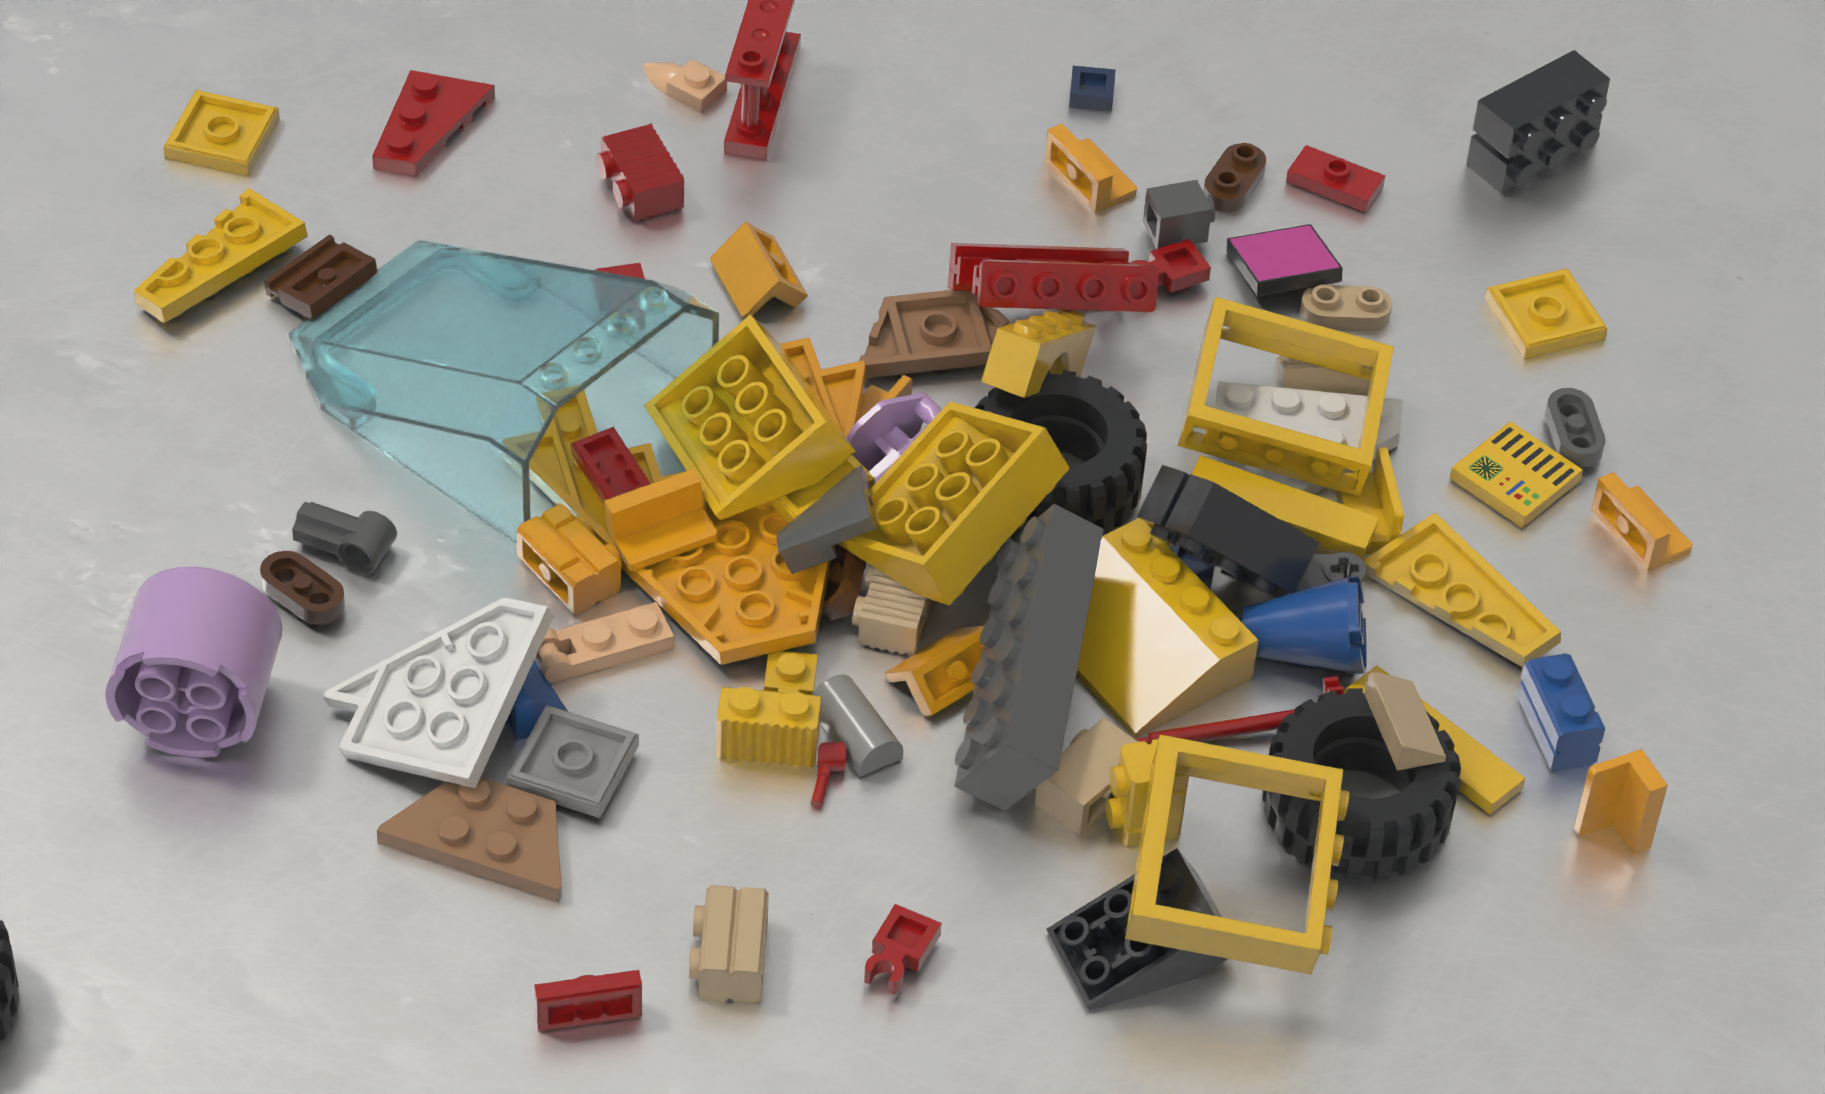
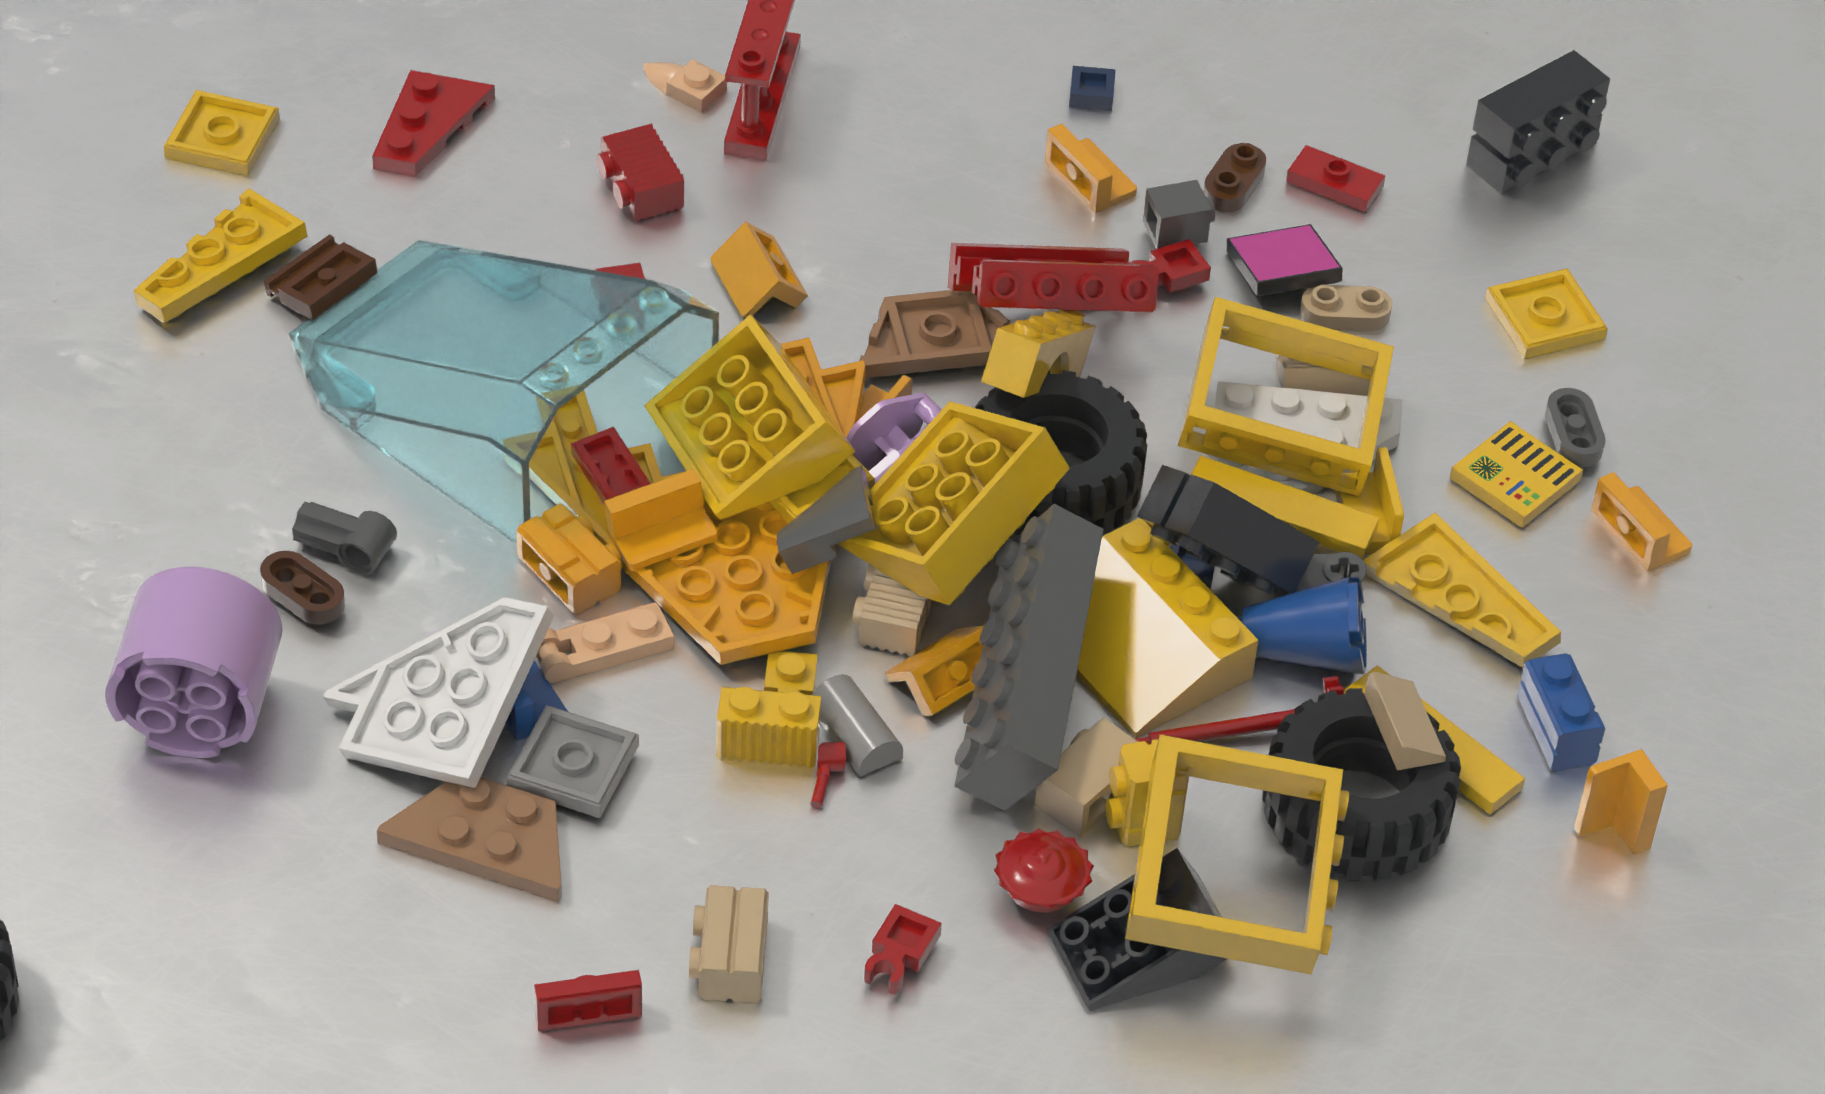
(843, 584): reddish brown plate -> none
(1043, 870): none -> red piece

